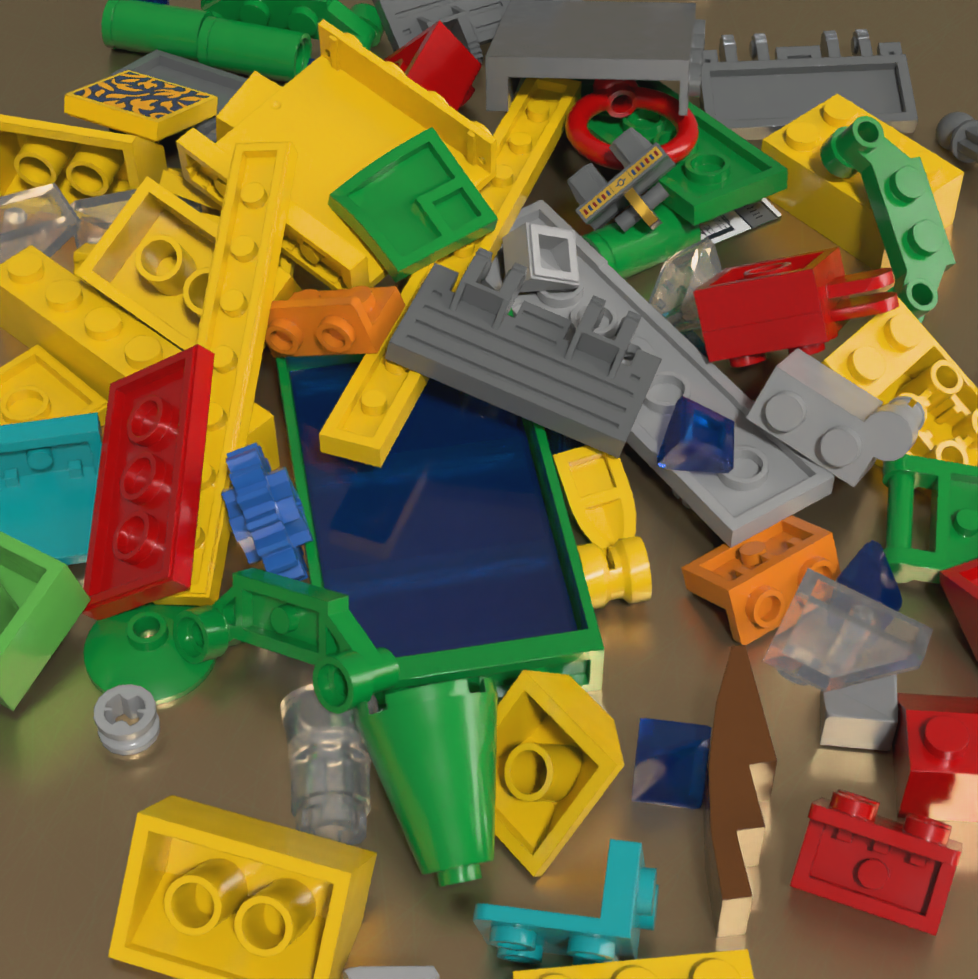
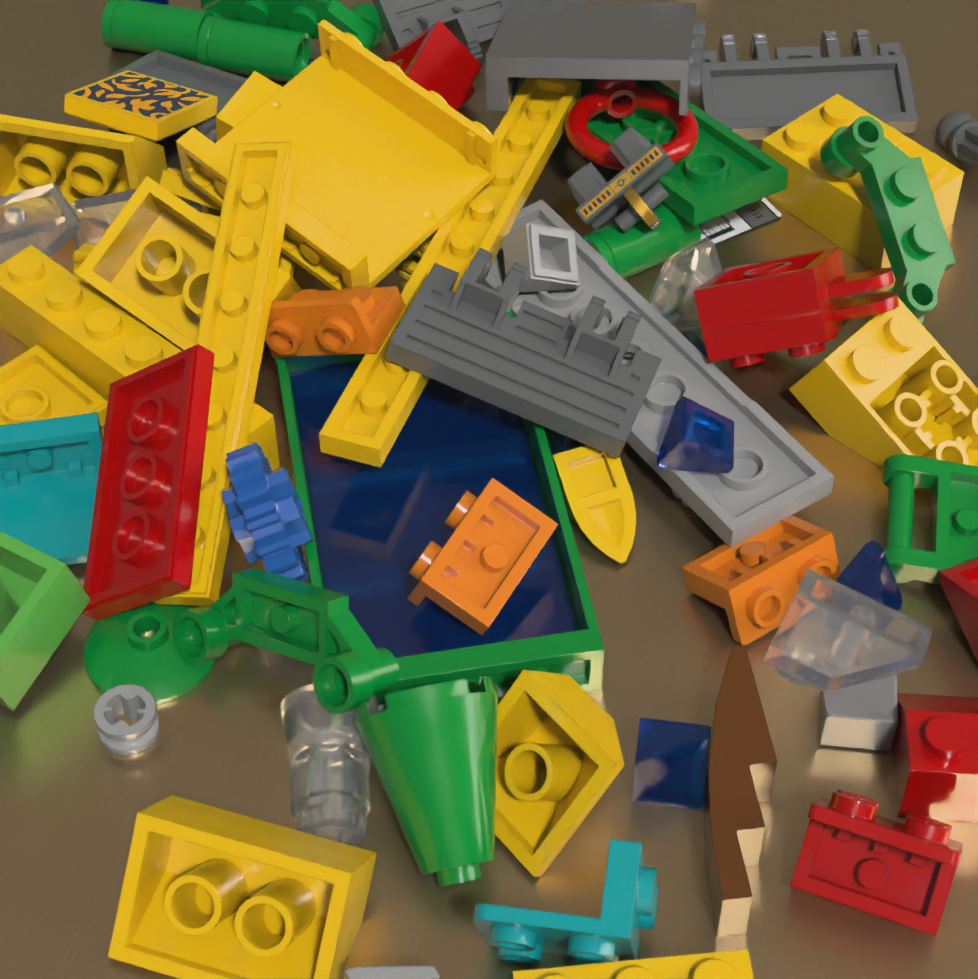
(413, 205): green plate -> none
(484, 556): none -> orange bracket
(616, 571): yellow wheel -> none
(834, 418): light grey hinge -> none

